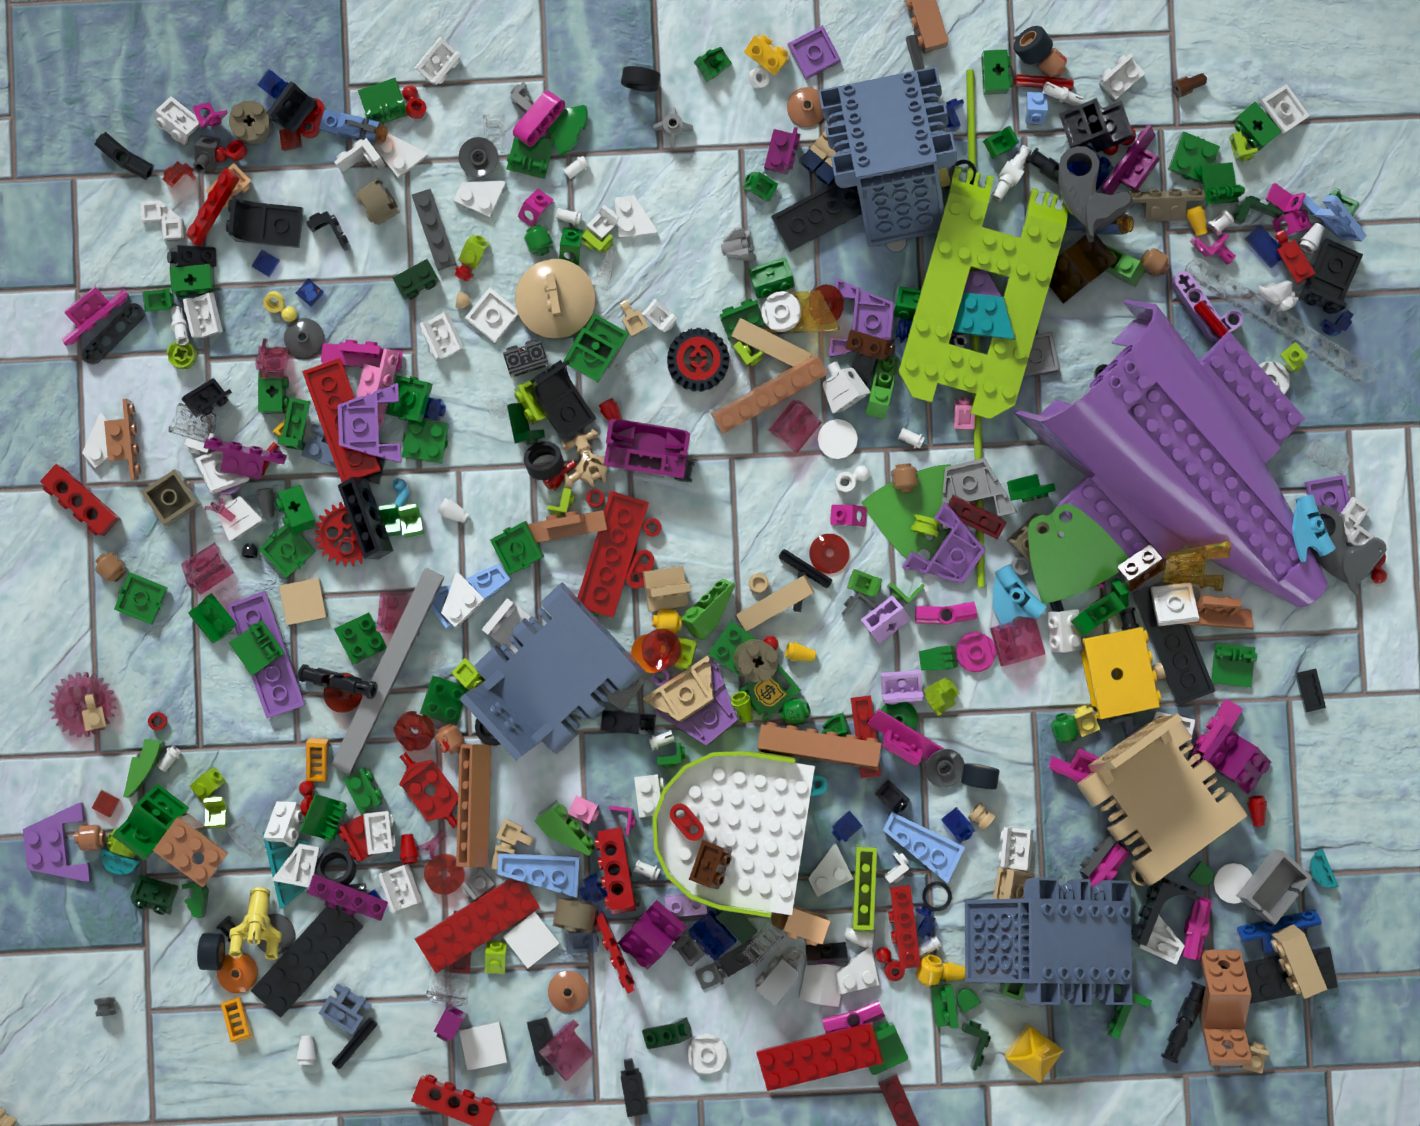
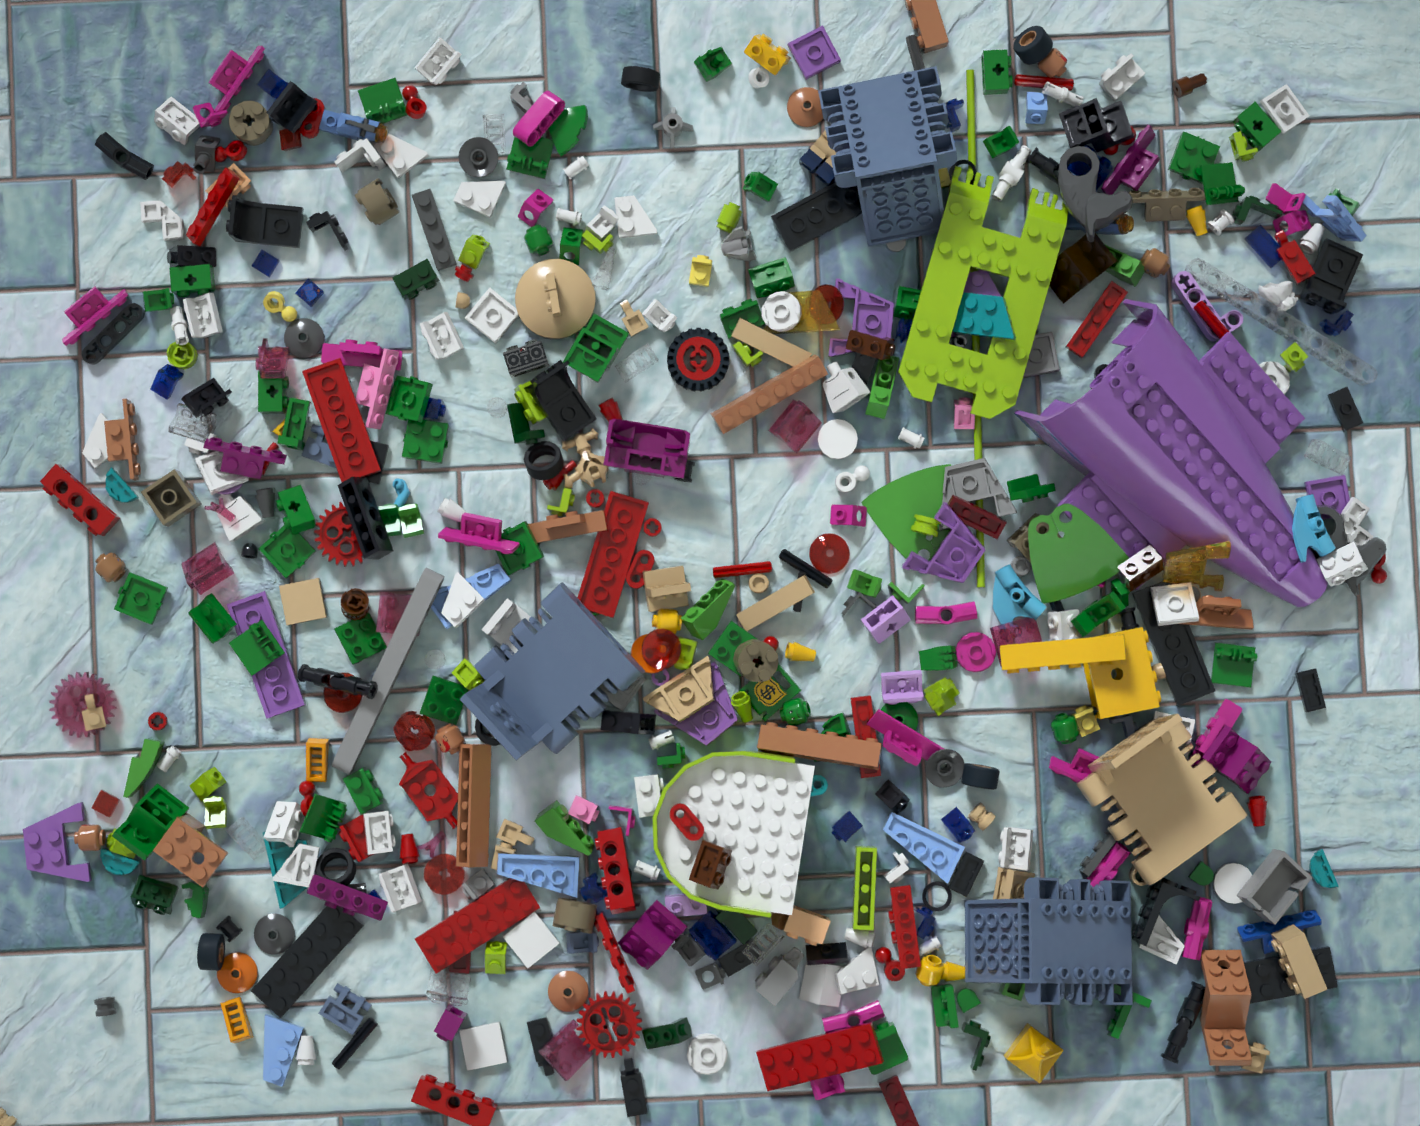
(118, 488): none -> teal plate
(166, 381): none -> clear blue bracket
(231, 75): none -> dark pink bracket
(256, 926): light yellow wheel -> none
(280, 1045): none -> light blue wing
(355, 604): none -> reddish brown wheel
(360, 424): medium lavender wing -> none
(479, 532): none -> dark pink bracket
(591, 1030): none -> red gear
(700, 270): none -> light yellow bracket
(729, 217): none -> lime brick
(742, 569): none -> red axle
(780, 152): magenta bracket -> none
(827, 1086): none -> dark pink bracket
(830, 872): white wing -> none
(904, 477): medium nougat head -> none
(966, 874): none -> black plate
(1063, 652): none -> yellow brick
(1096, 319): none -> red plate
(1217, 247): dark pink bracket -> none
(1342, 564): none -> white bracket
(1345, 409): none -> black plate

